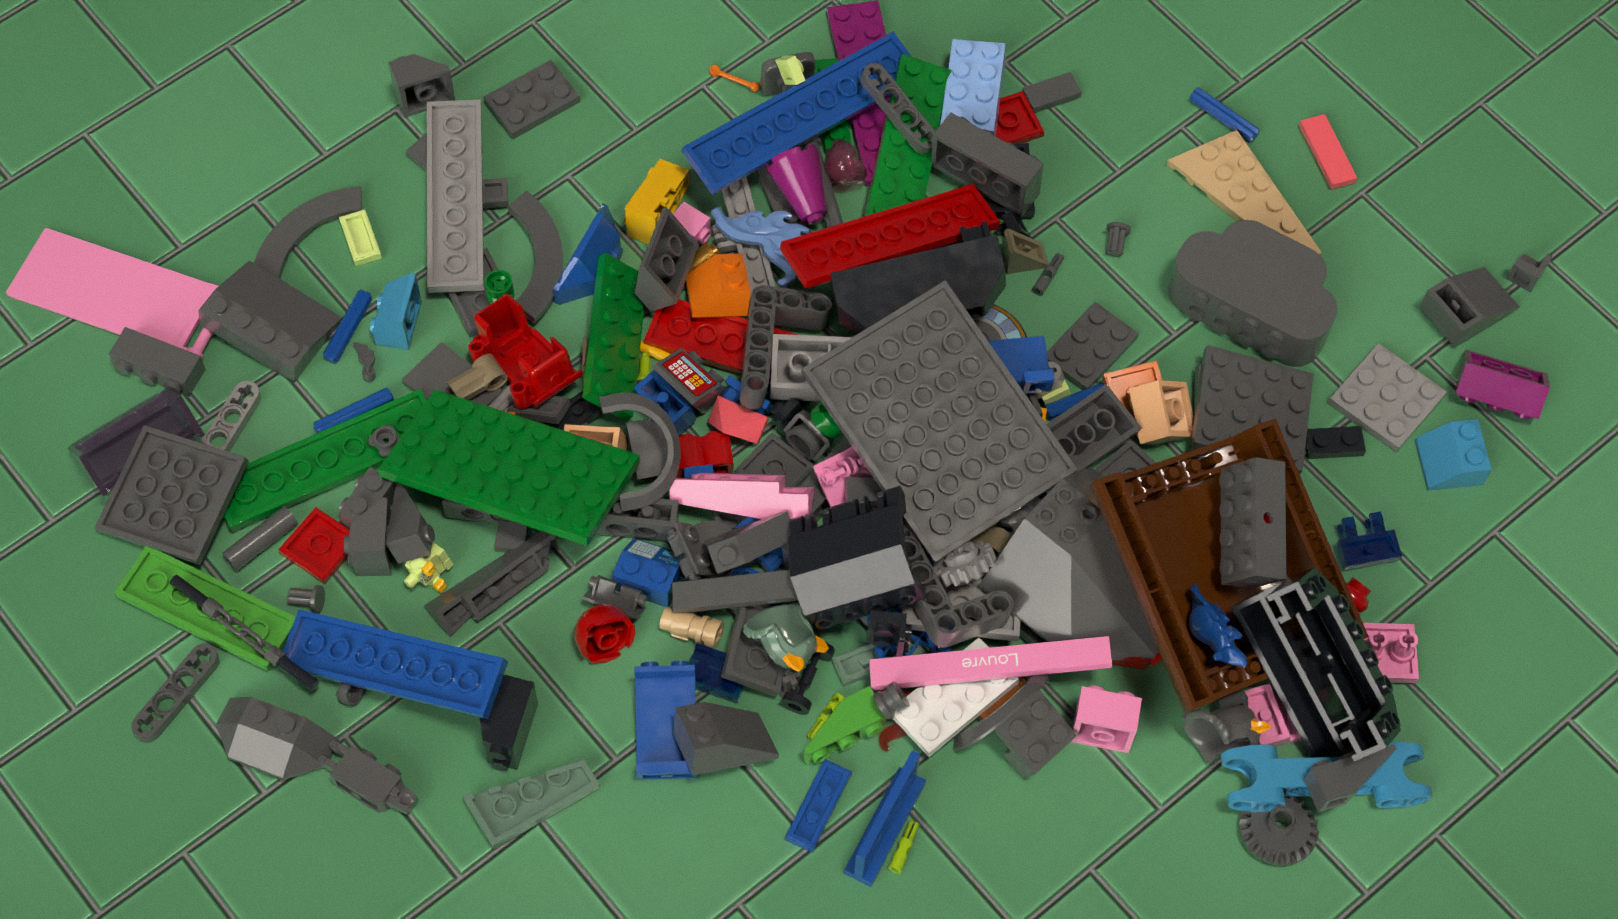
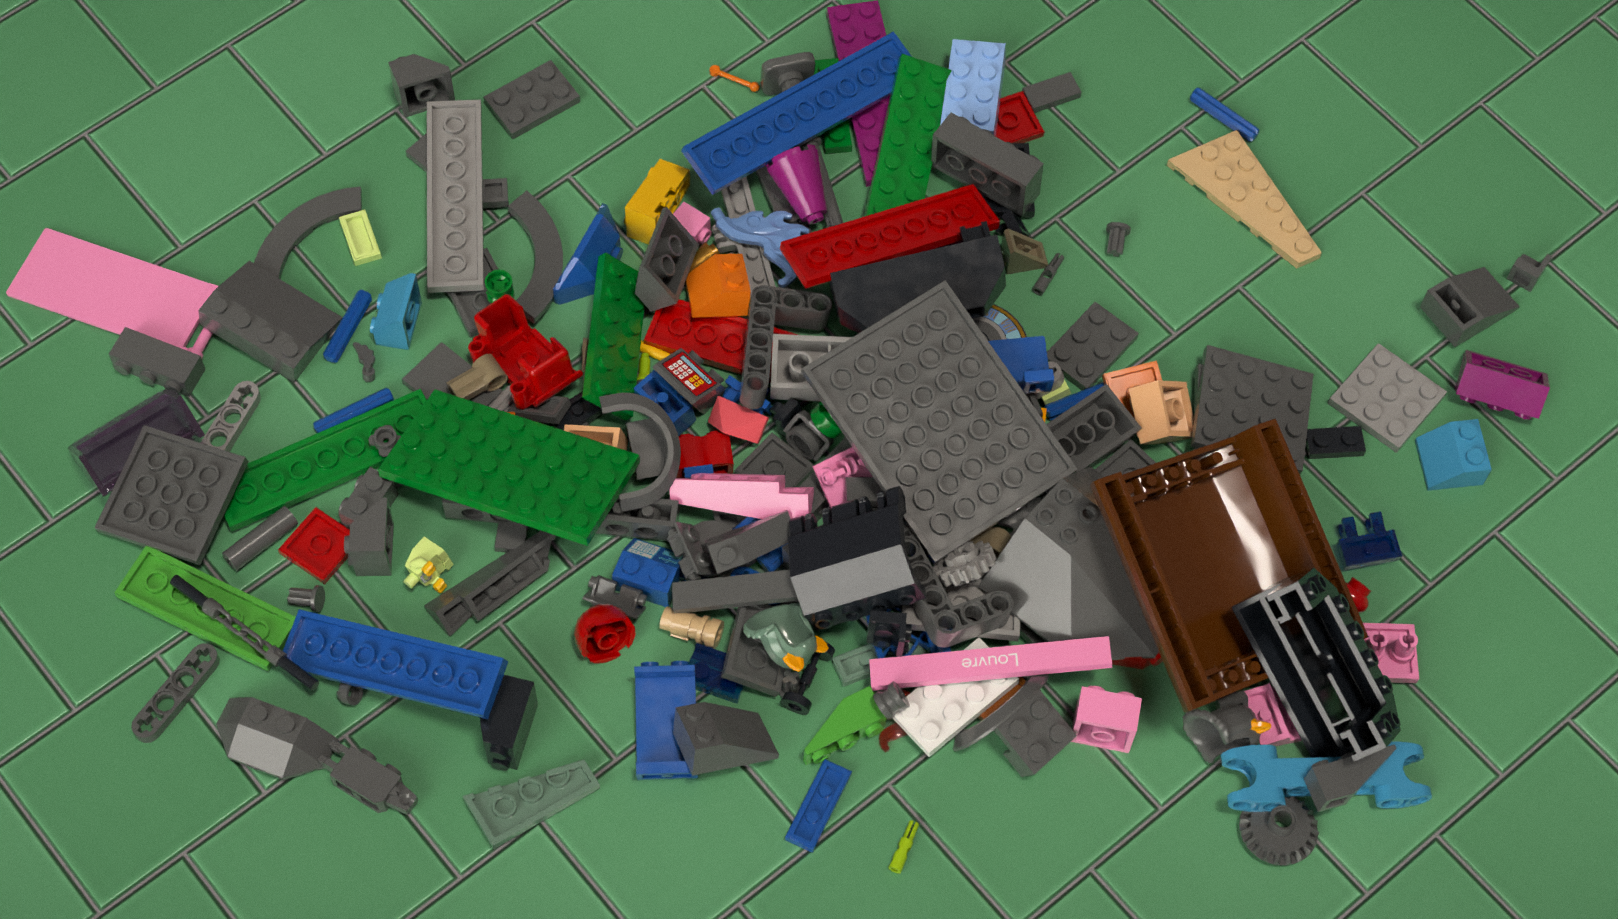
(408, 532): dark grey slope -> none
(791, 69): yellowish green plate -> none
(822, 718): lime pin -> none
(843, 164): clear pink hair -> none
(886, 823): blue fence -> none
(894, 110): dark grey beam -> none
(1209, 626): blue animal -> none
(1253, 523): dark grey brick -> none
(1256, 290): dark grey brick -> none
(1328, 151): coral tile -> none

